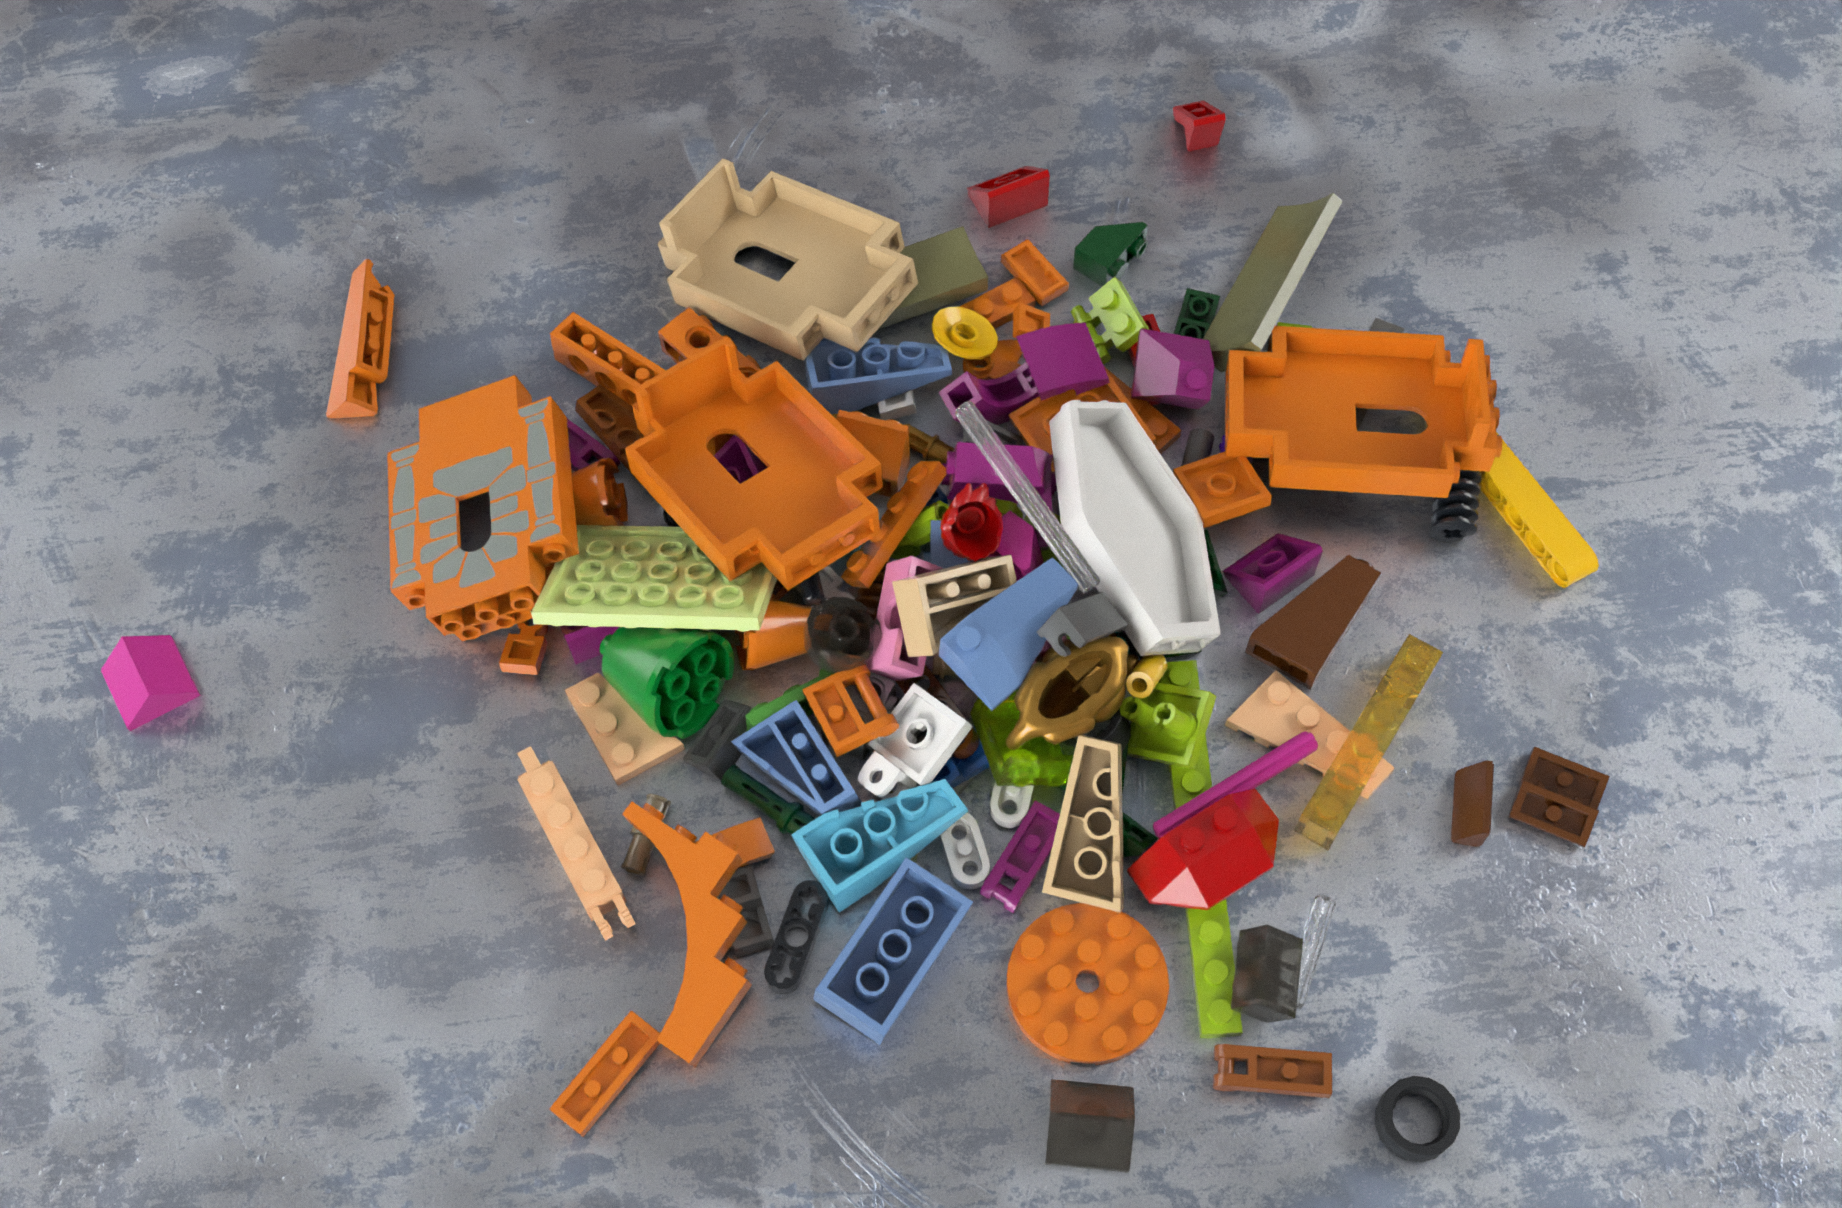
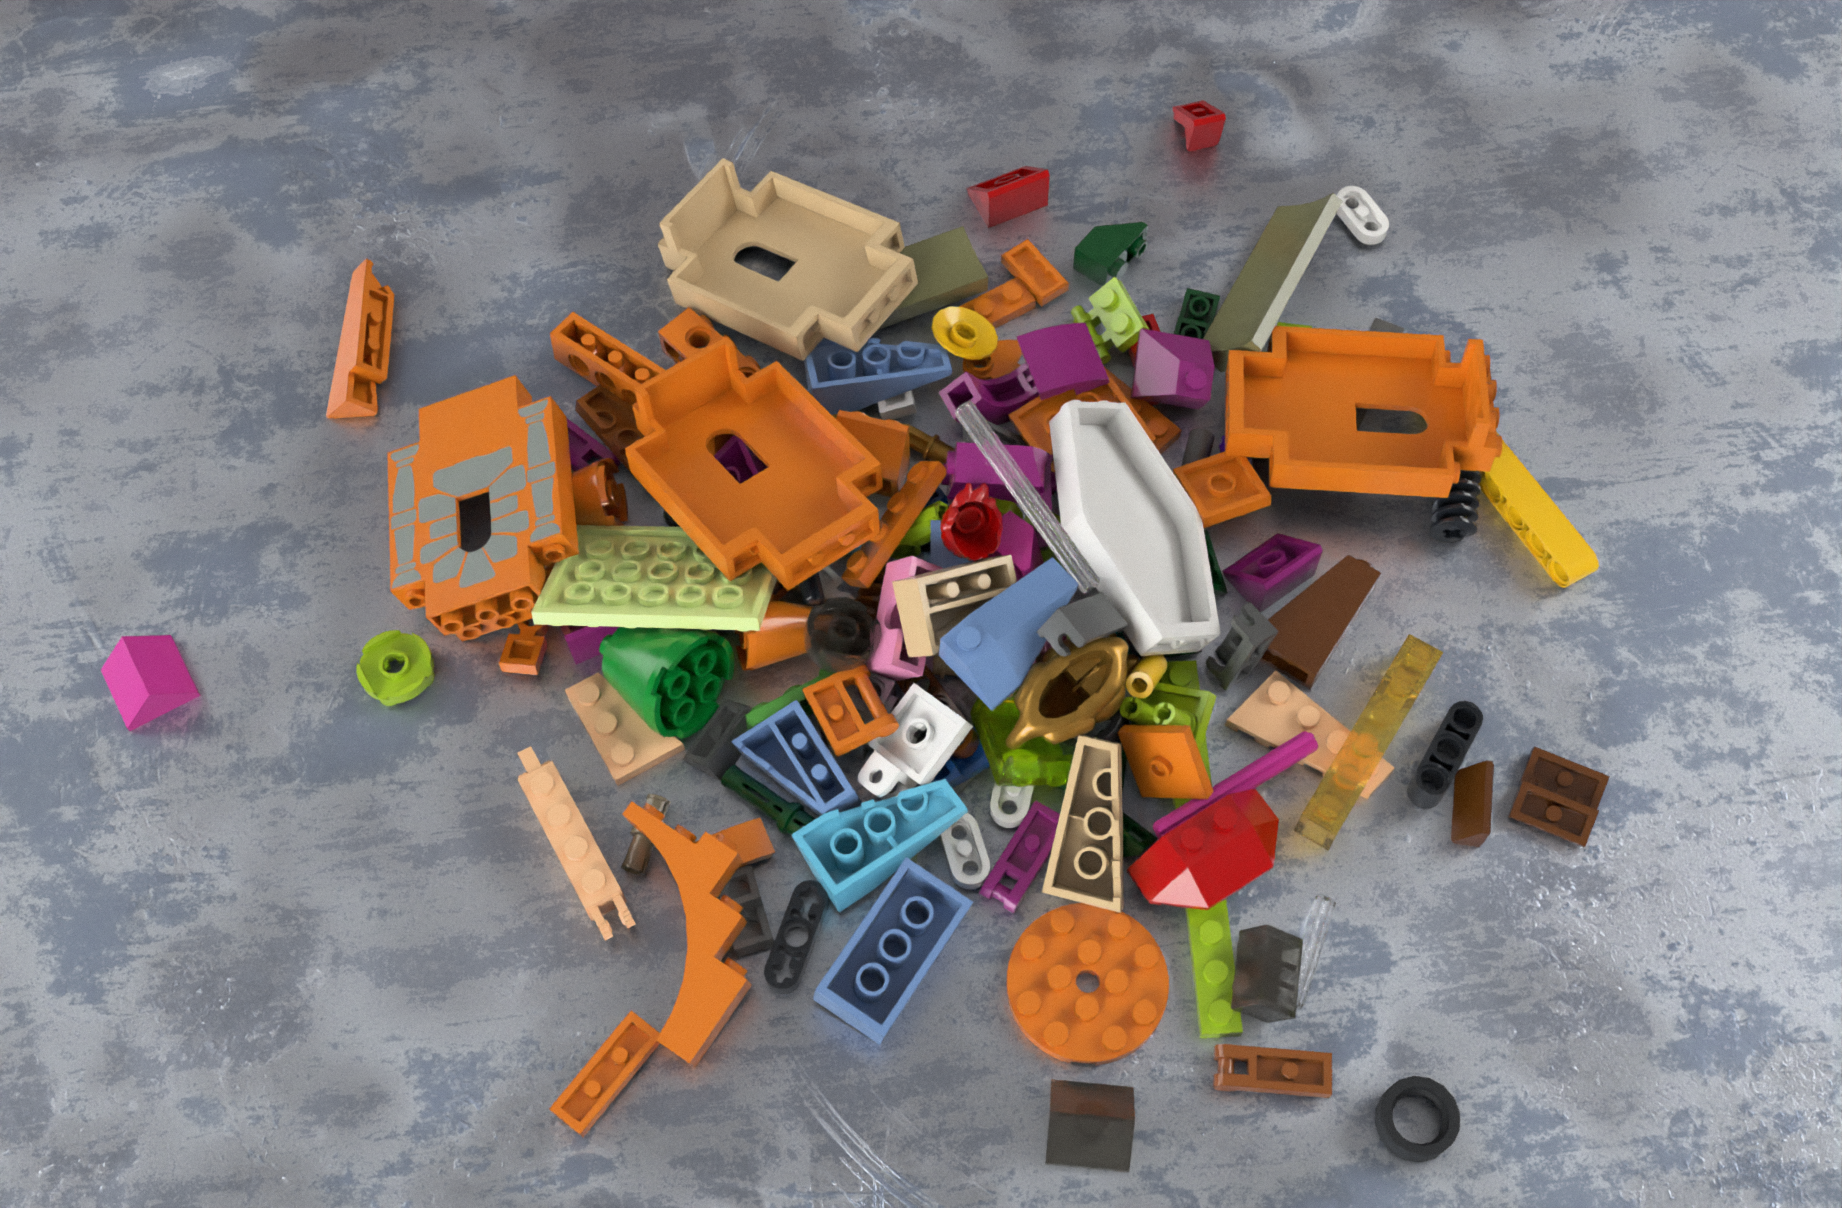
(399, 686): none -> lime plate
(1028, 319): orange plate -> none
(1165, 761): none -> orange plate
(1242, 646): none -> dark grey hinge
(1364, 217): none -> white plate
(1450, 739): none -> black beam

